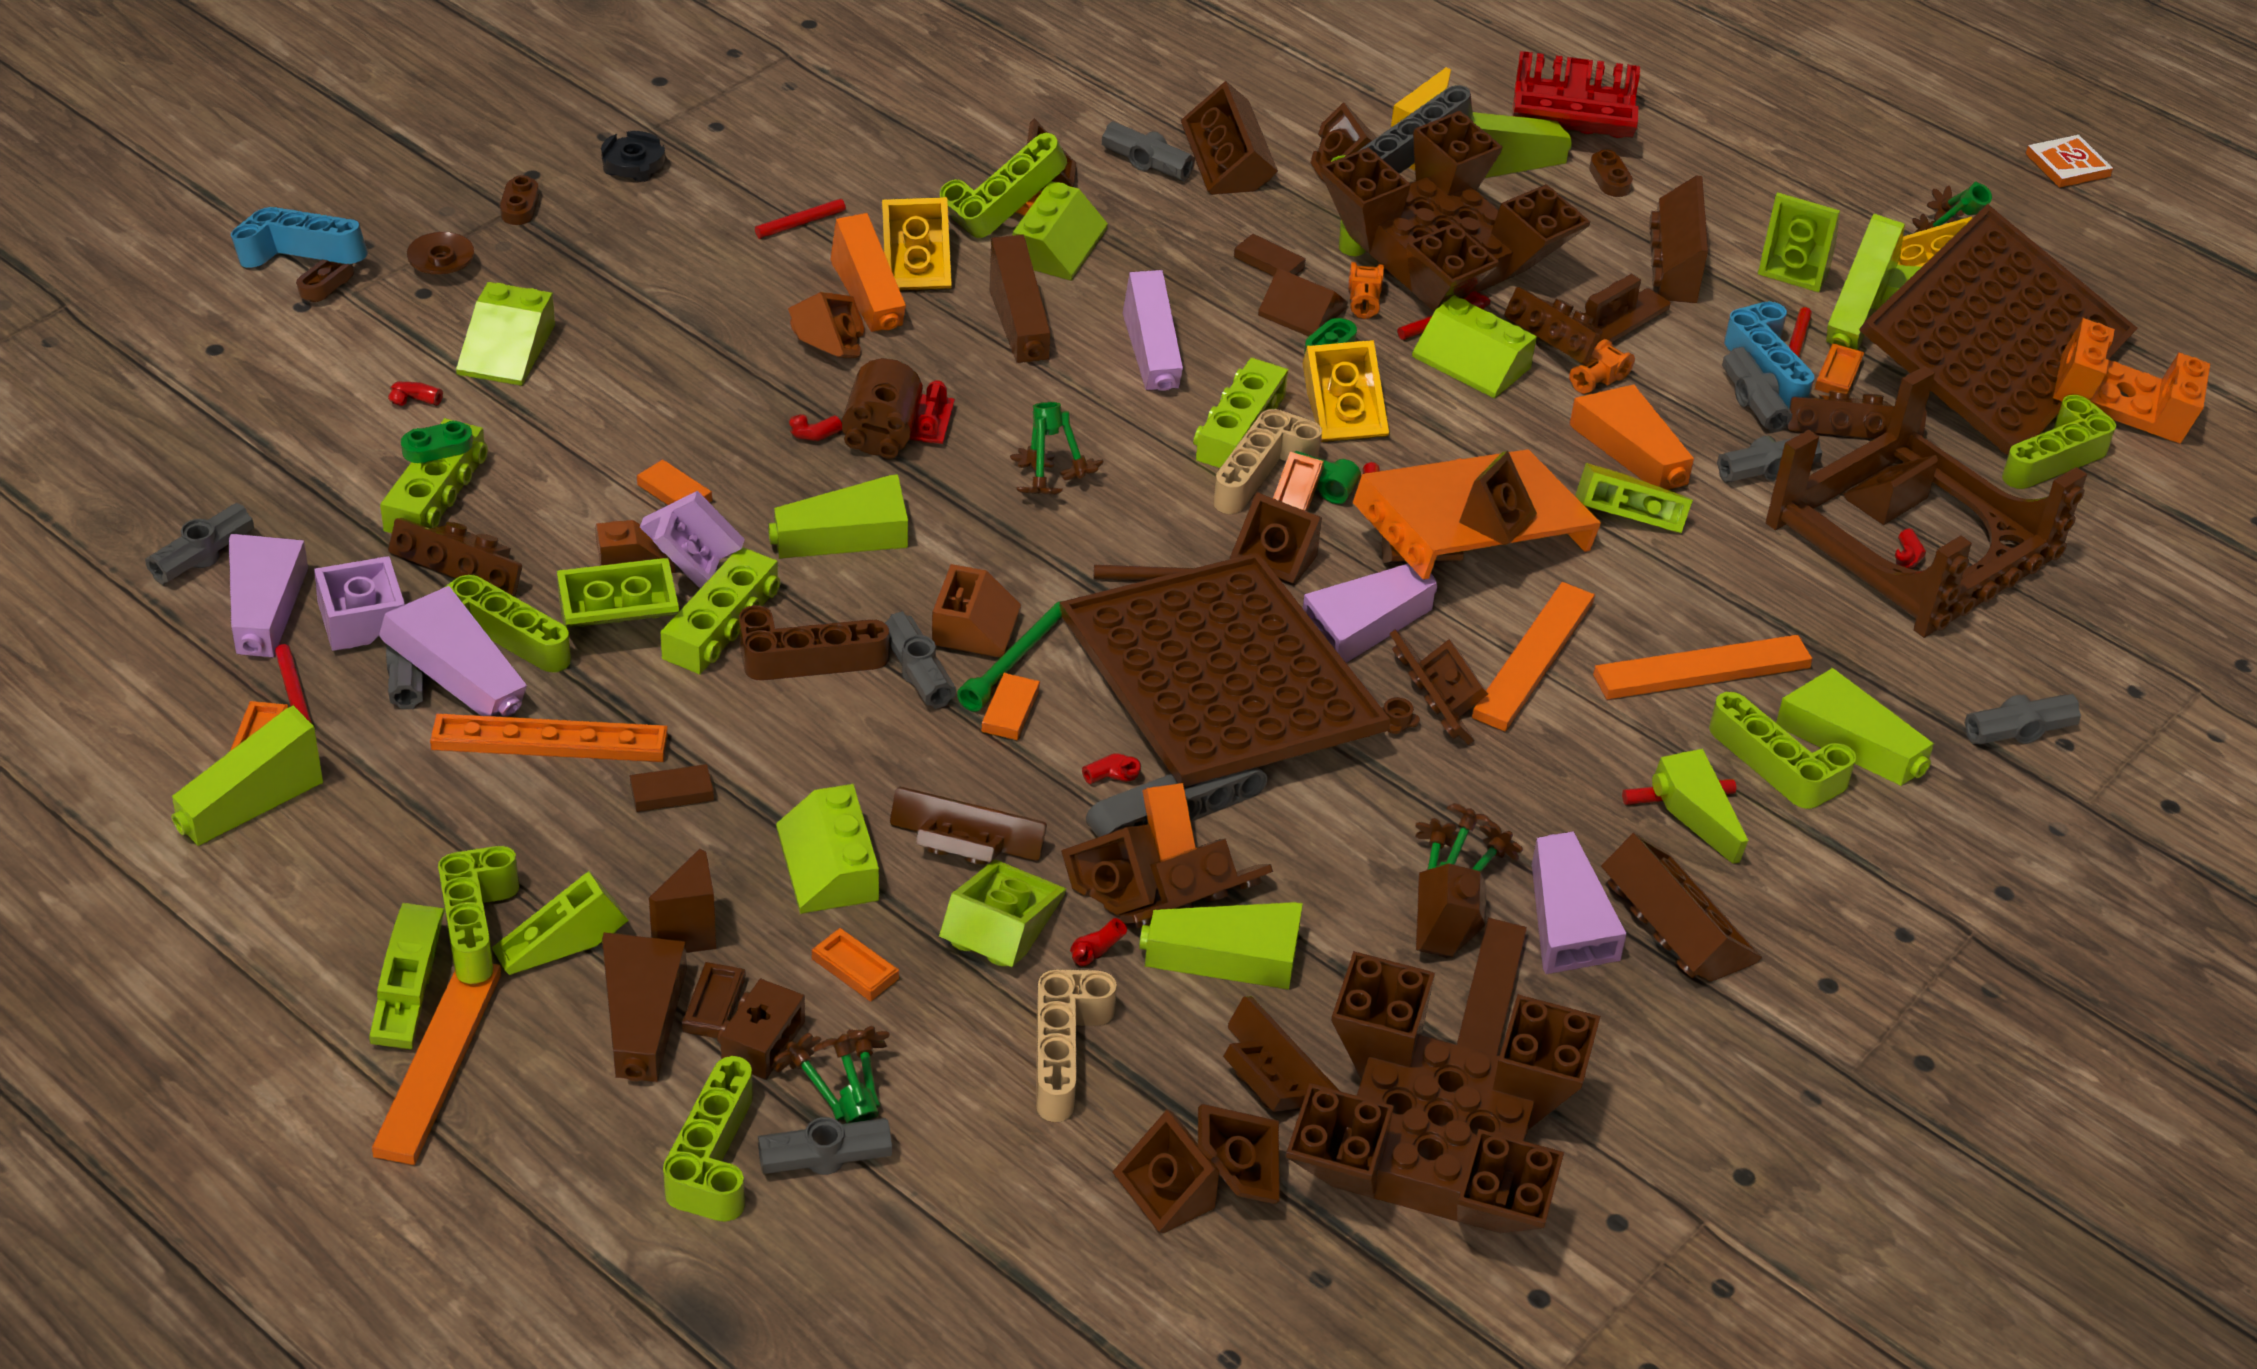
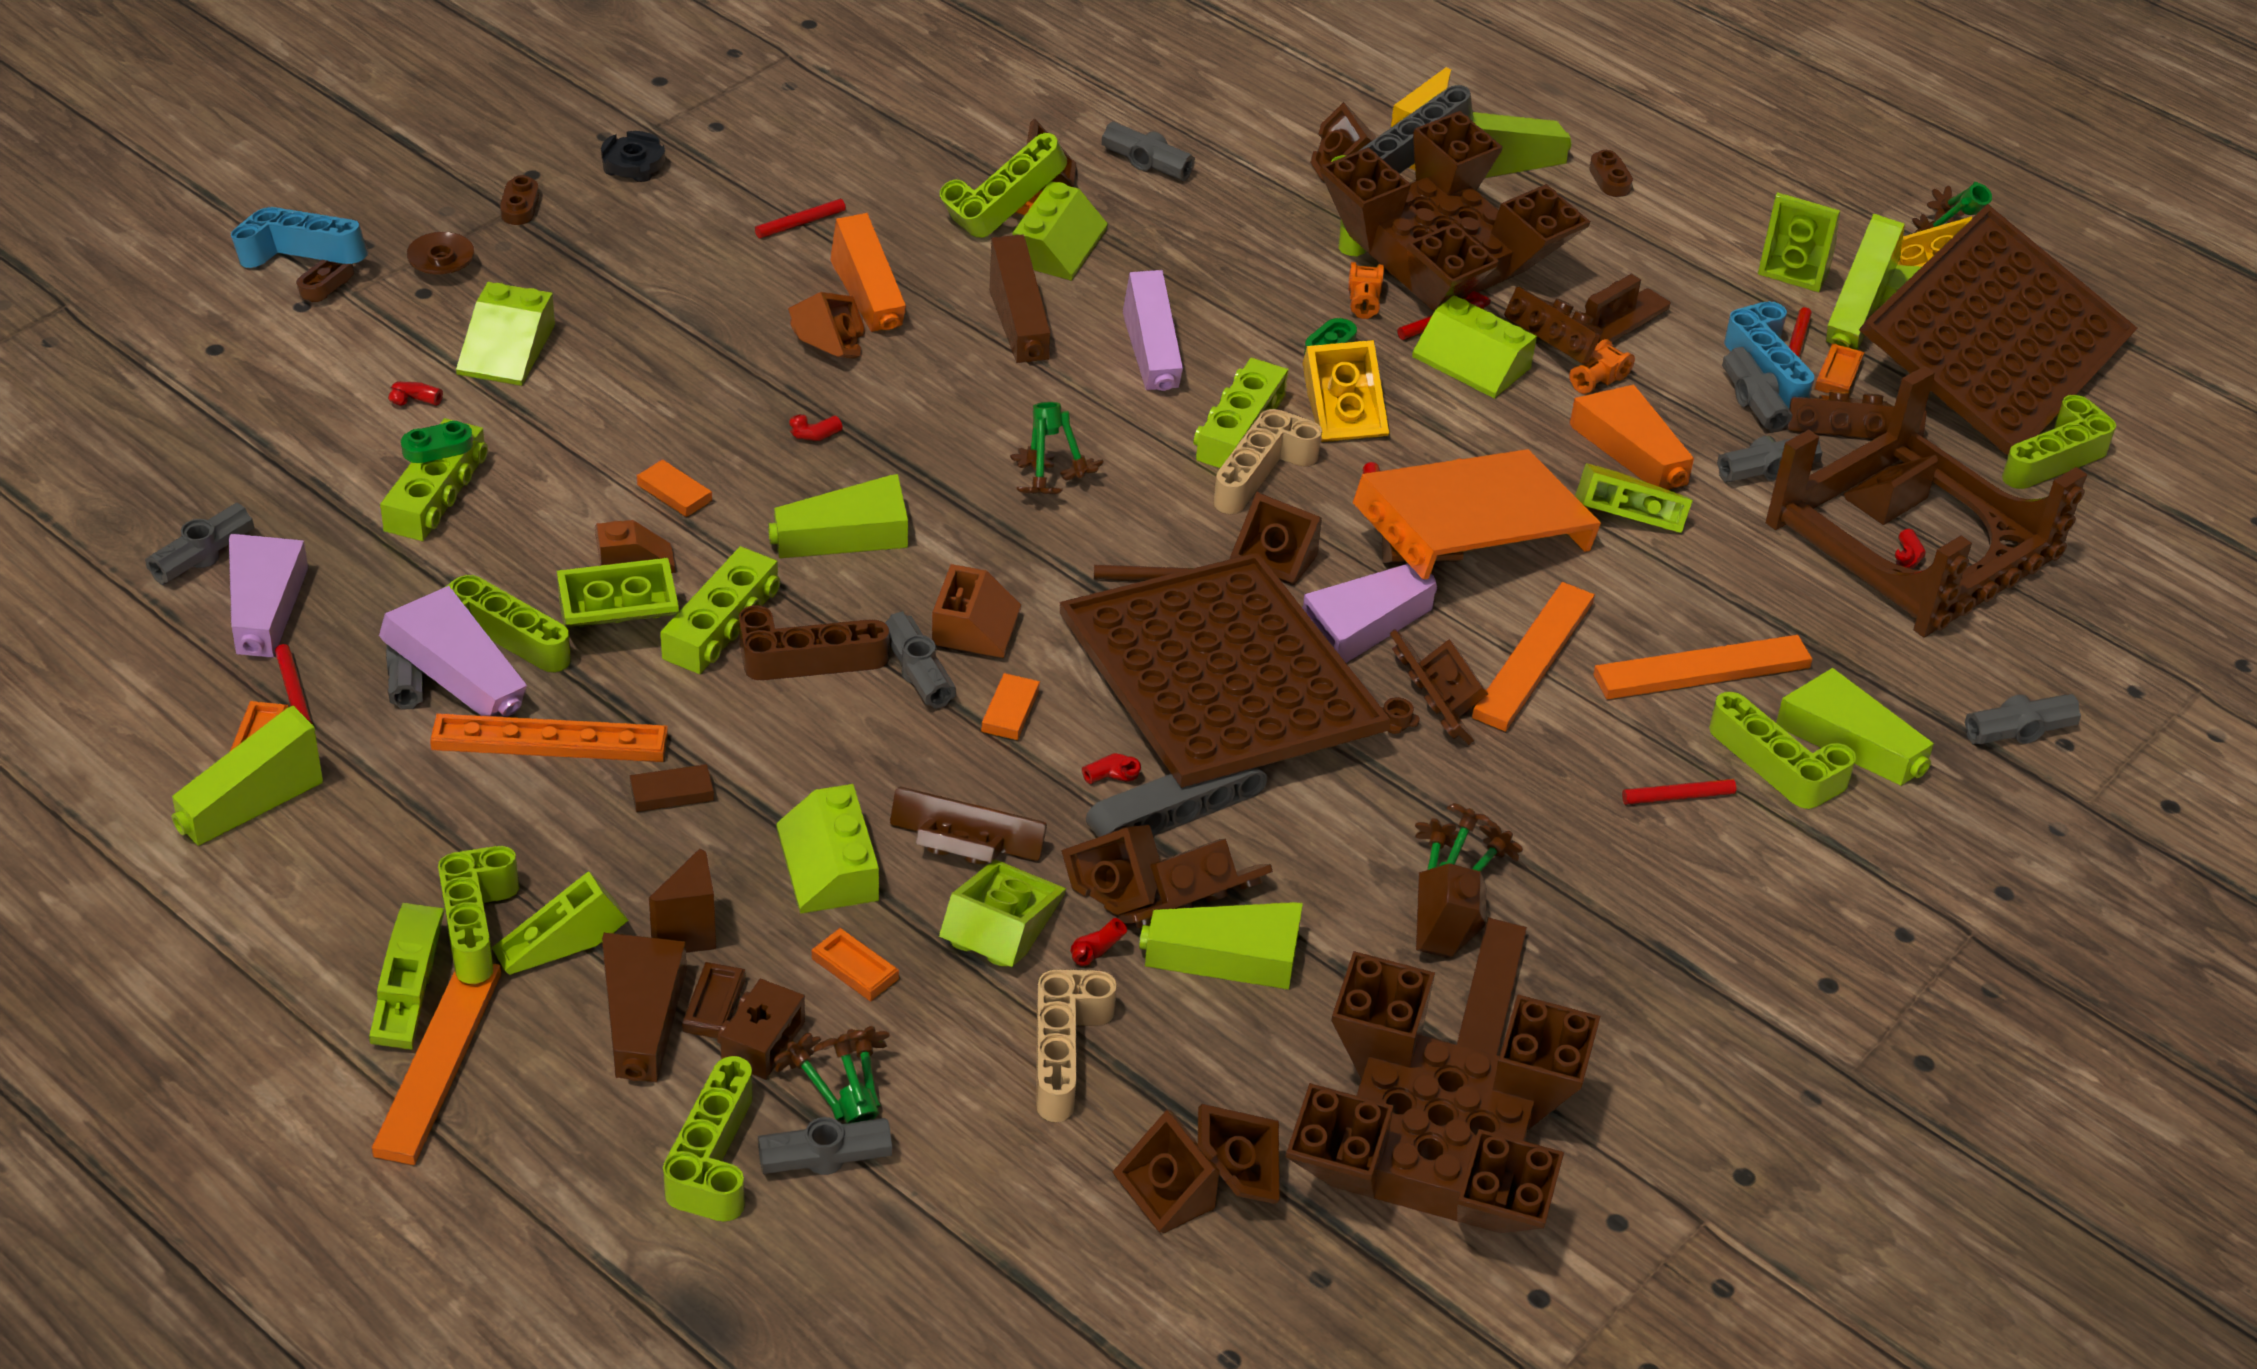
(356, 599): lavender slope -> none
(456, 552): reddish brown bracket -> none
(693, 536): lavender bracket -> none
(882, 407): reddish brown cylinder -> none
(917, 242): yellow slope -> none
(933, 414): red hinge -> none
(976, 691): green piece -> none
(1169, 819): orange tile -> none
(1228, 143): reddish brown slope -> none
(1268, 256): reddish brown tile -> none
(1270, 1059): reddish brown bracket -> none
(1299, 480): orange tile -> none
(1300, 303): reddish brown slope -> none
(1337, 479): green piece -> none
(1498, 502): reddish brown slope -> none
(1572, 908): lavender slope -> none
(1574, 100): red slope -> none
(1677, 910): reddish brown slope -> none
(1679, 242): reddish brown slope -> none
(1699, 801): lime slope -> none
(2069, 161): tile -> none
(2154, 404): orange plate -> none

